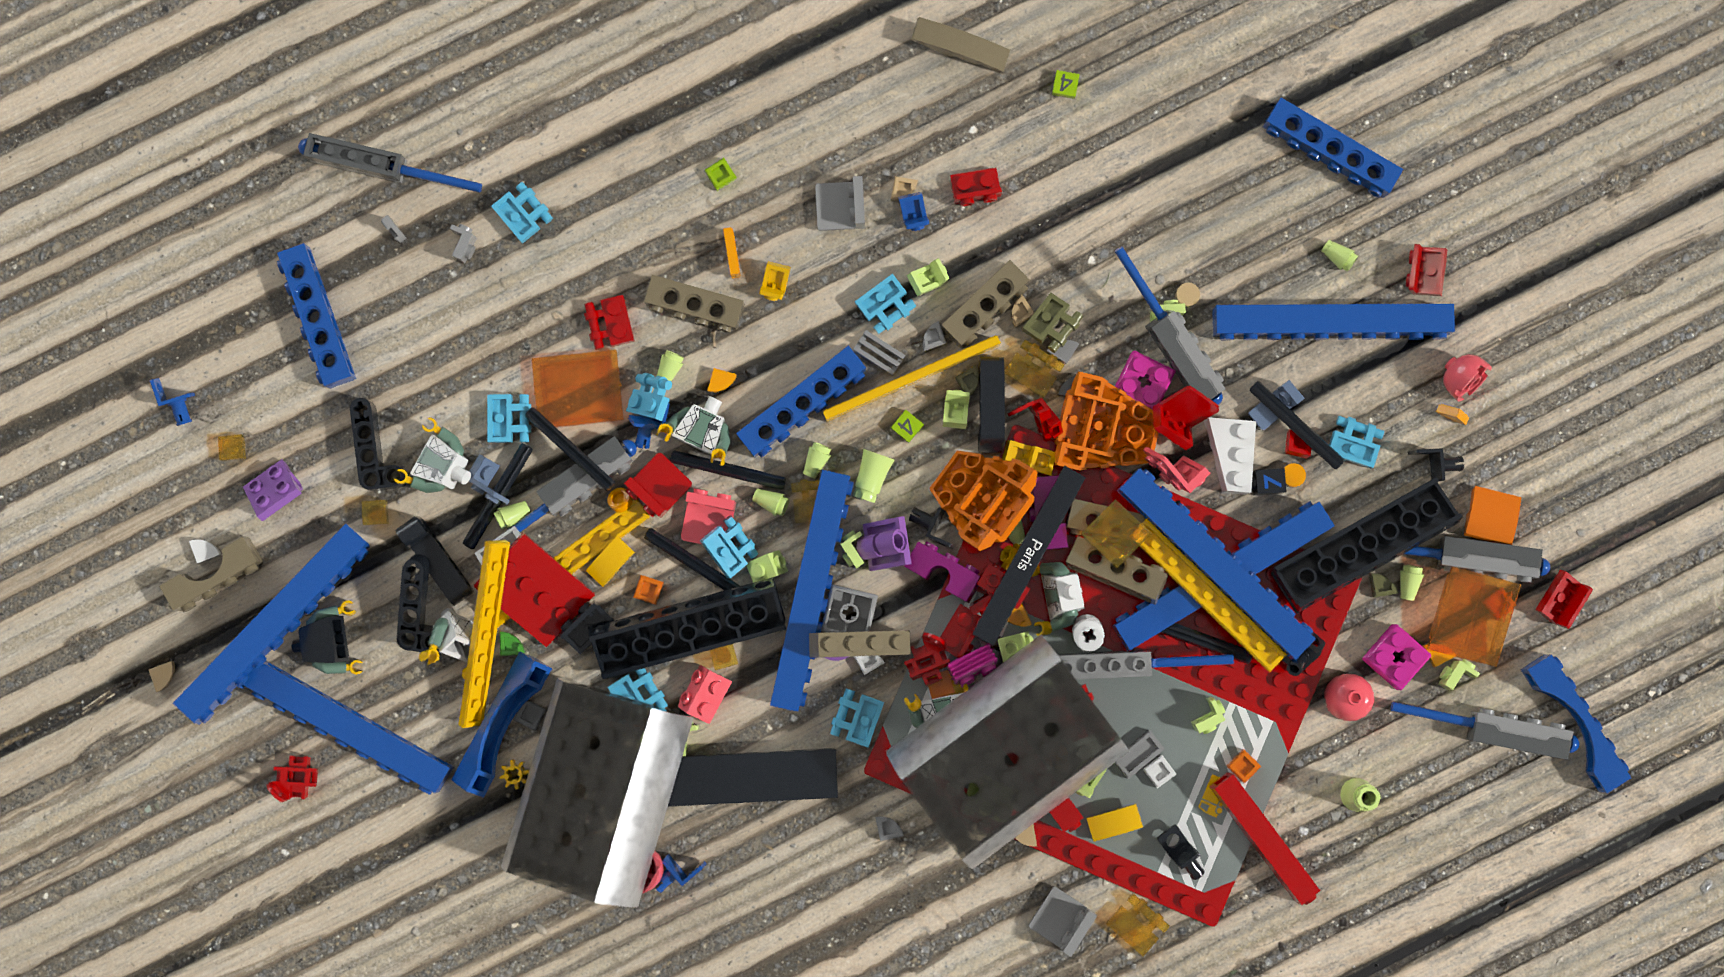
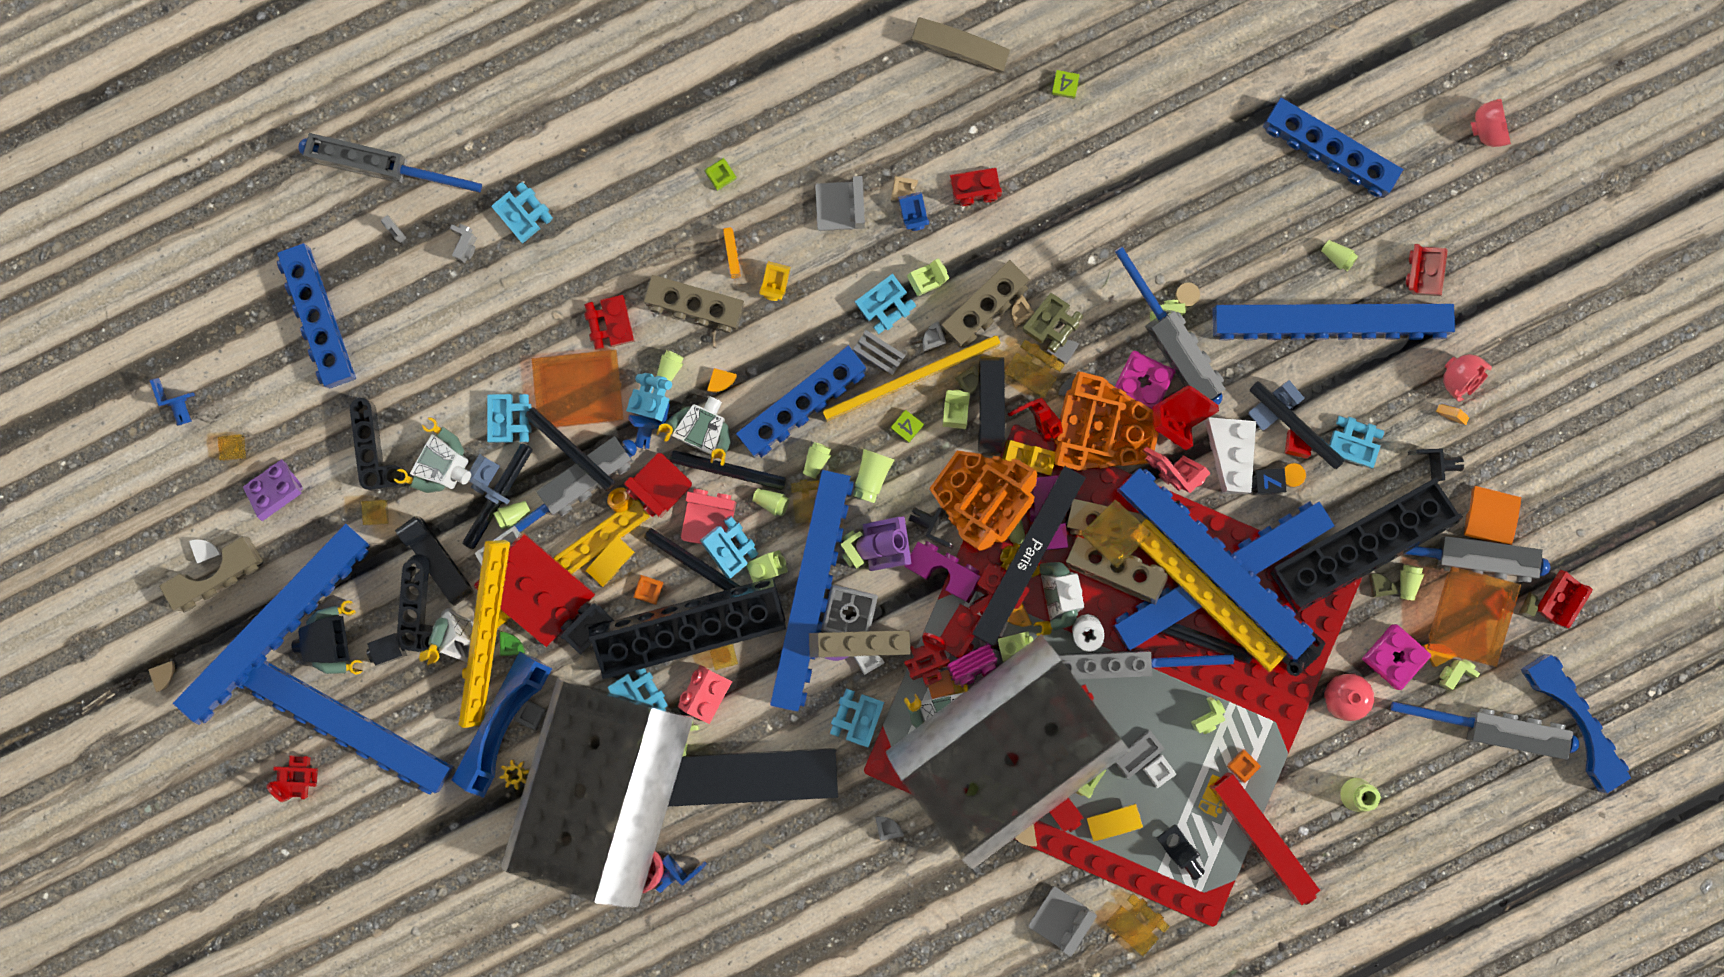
(385, 650): none -> black brick
(1491, 124): none -> coral cylinder
(1529, 608): none -> olive tile

